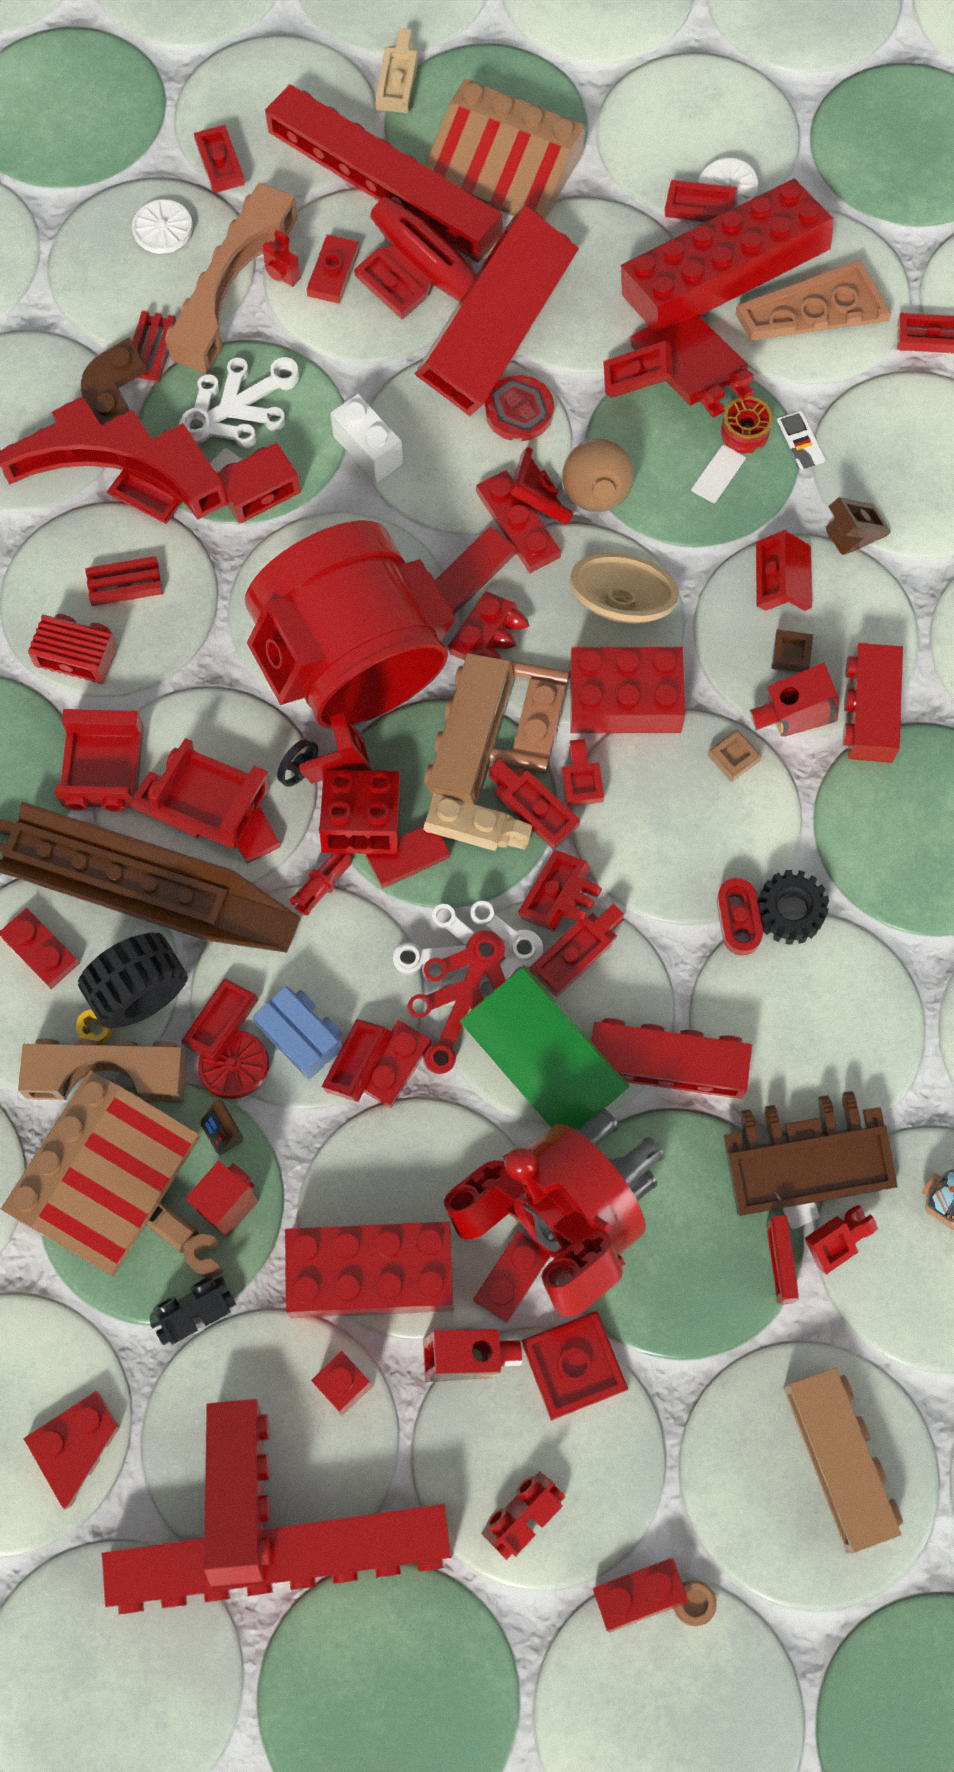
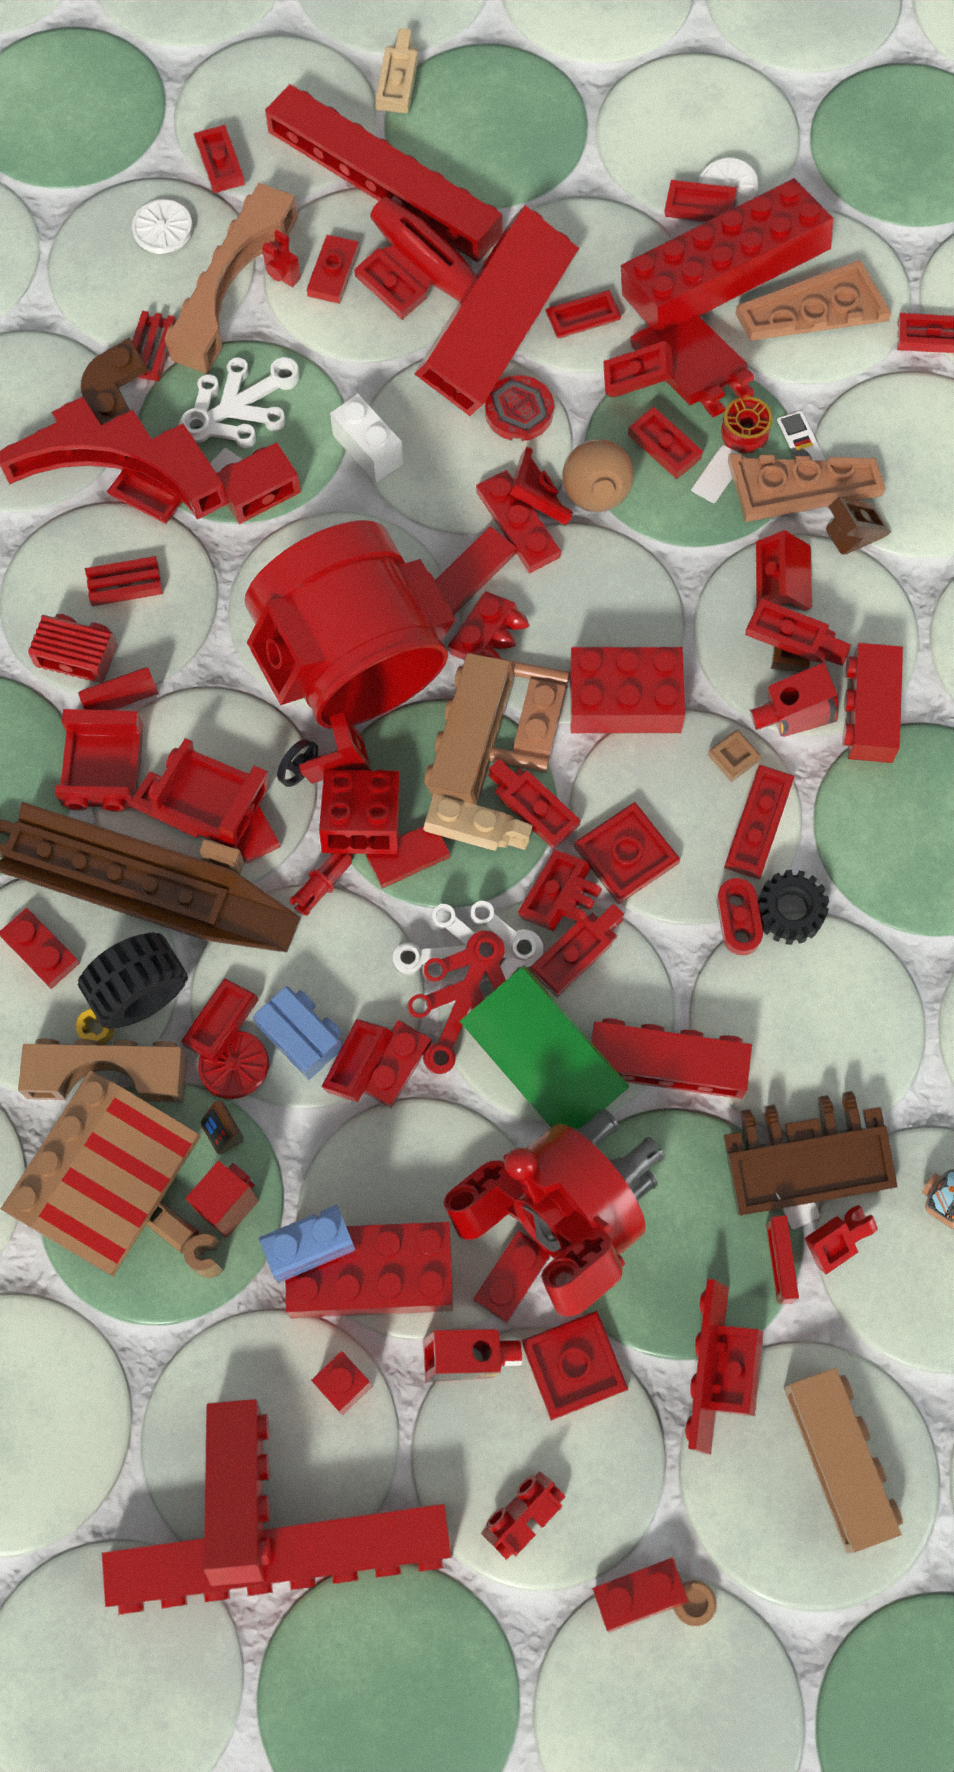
(72, 1445): red wing -> none
(119, 691): none -> red tile
(176, 1315): black hinge -> none
(222, 855): none -> medium nougat tile
(306, 1244): none -> medium blue brick
(506, 149): medium nougat slope -> none
(581, 780): red plate -> none
(583, 314): none -> red tile
(623, 588): tan dish -> none
(626, 853): none -> red tile
(665, 442): none -> red plate
(725, 1369): none -> red bracket
(759, 822): none -> red tile
(784, 486): none -> nougat wing
(796, 634): none -> red hinge

